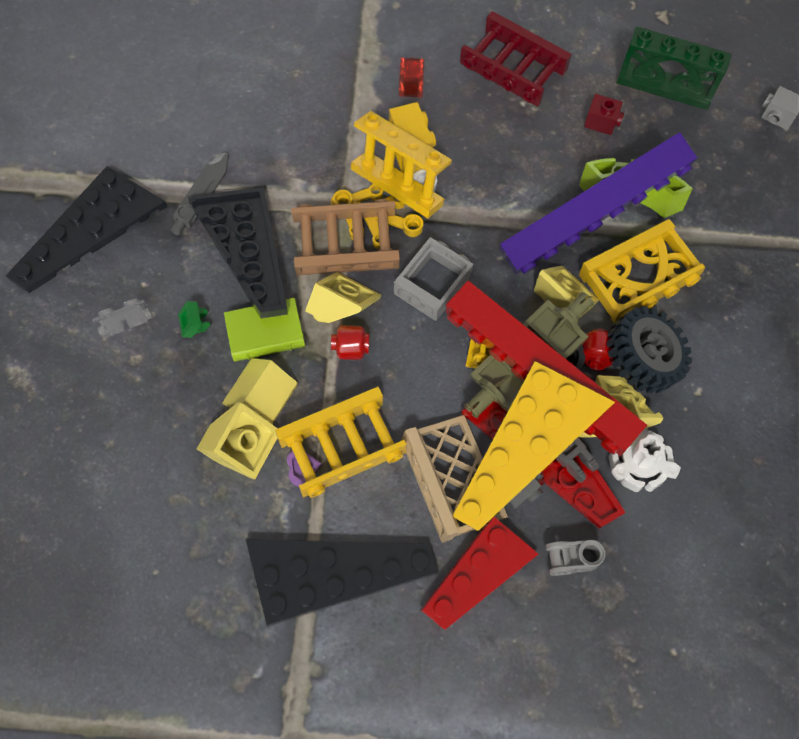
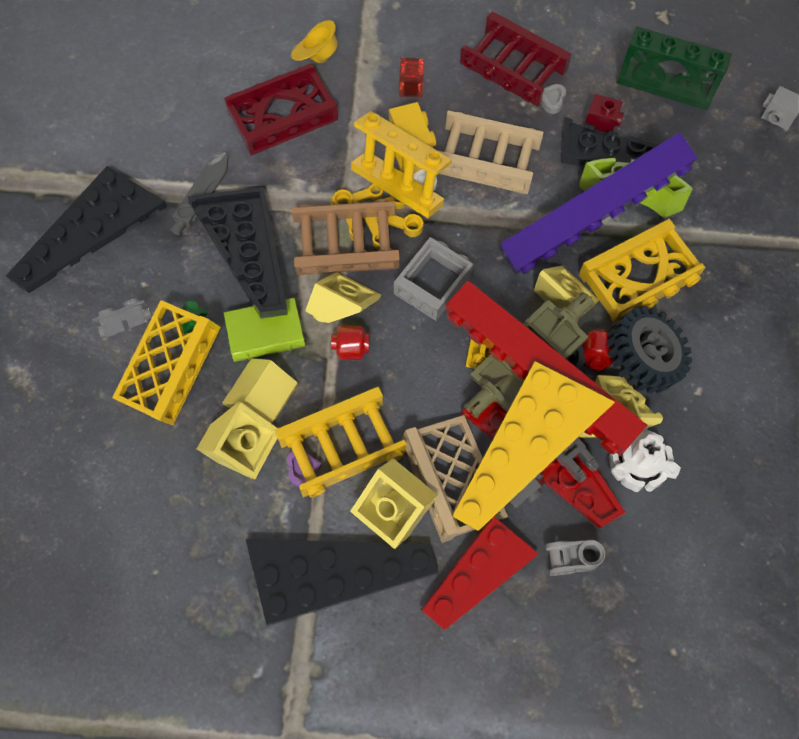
(183, 375): none -> yellow fence
(282, 129): none -> dark red fence
(318, 43): none -> yellow piece
(393, 503): none -> light yellow brick
(486, 172): none -> tan fence
(553, 98): none -> light grey tile
(587, 144): none -> black wing

